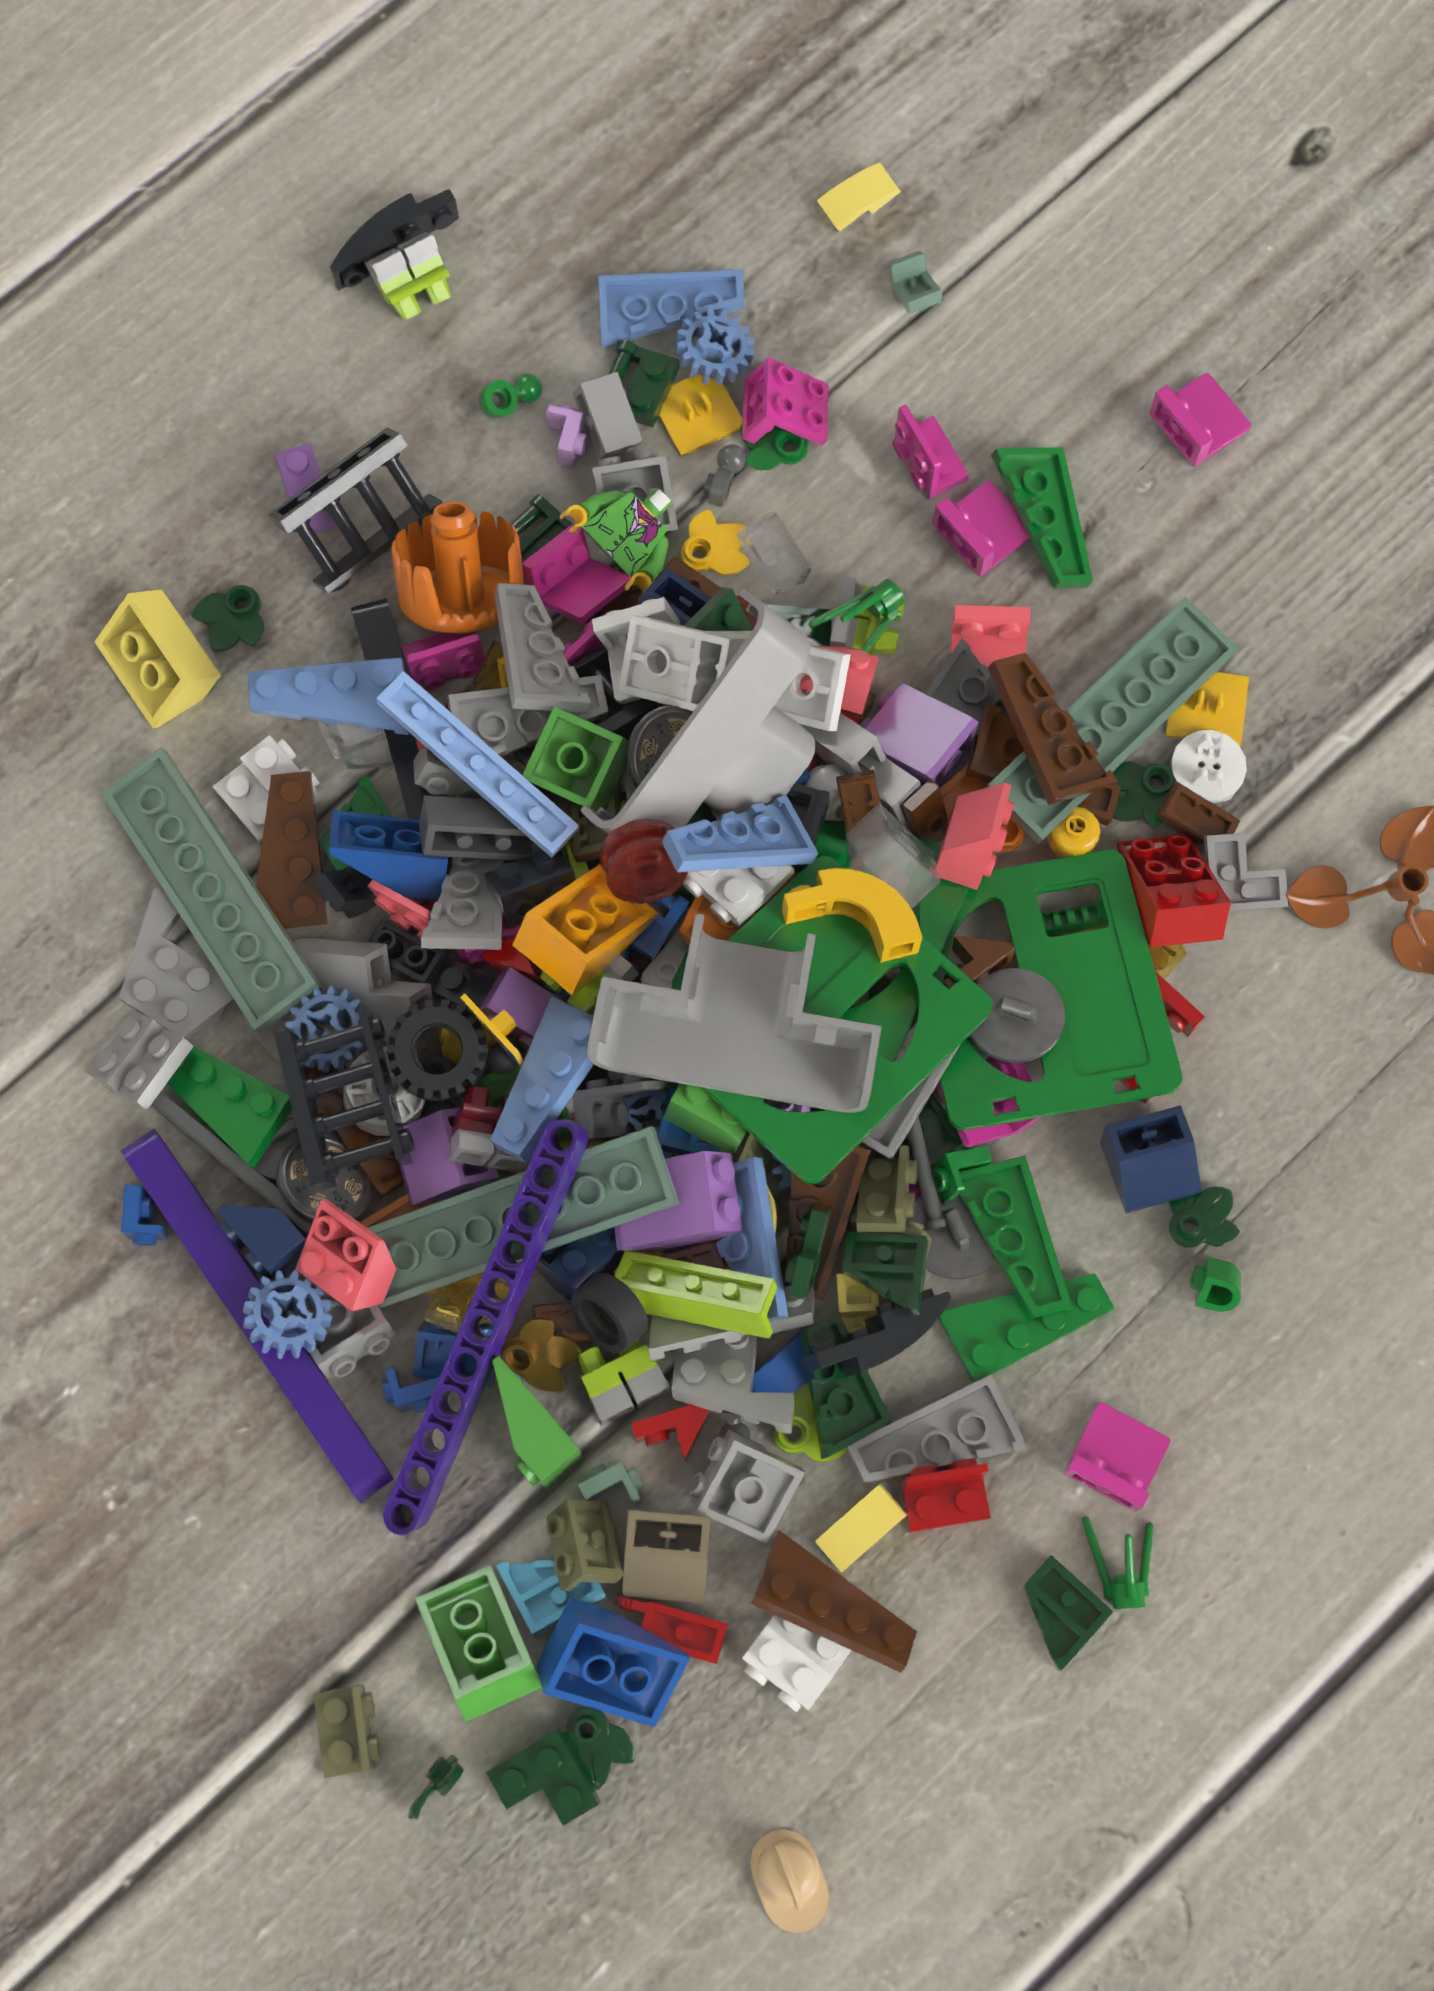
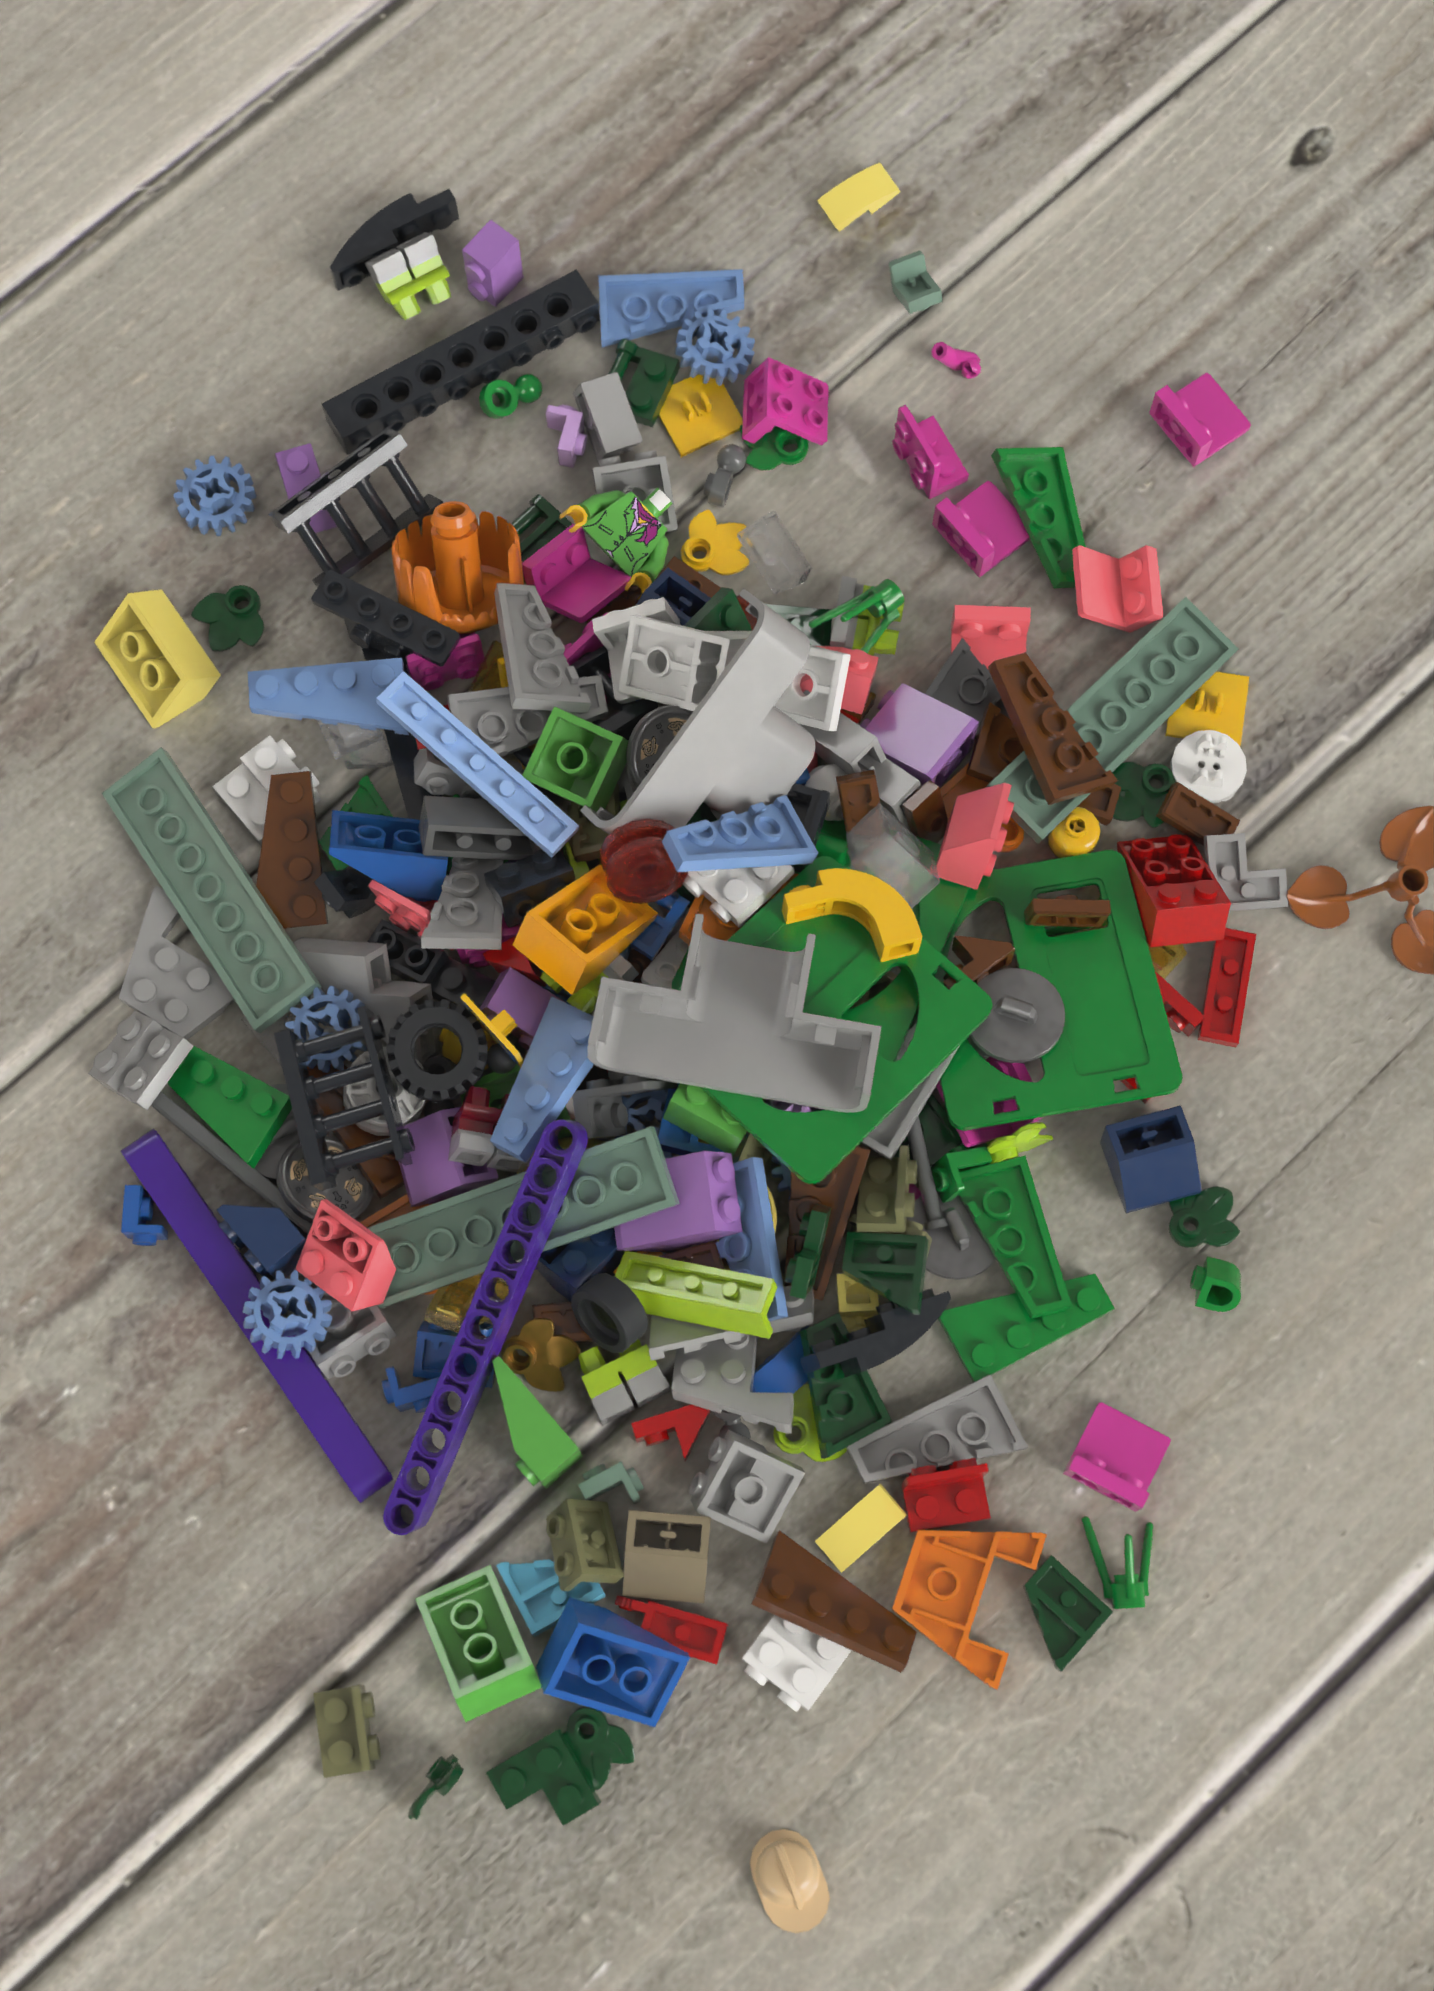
(215, 496): none -> medium blue gear
(384, 622): none -> black bracket
(469, 345): none -> black brick
(492, 263): none -> medium lavender brick
(946, 1584): none -> orange wing
(957, 359): none -> dark pink arm
(1021, 1141): none -> lime plate
(1067, 911): none -> reddish brown plate
(1118, 591): none -> coral bracket
(1227, 988): none -> red plate

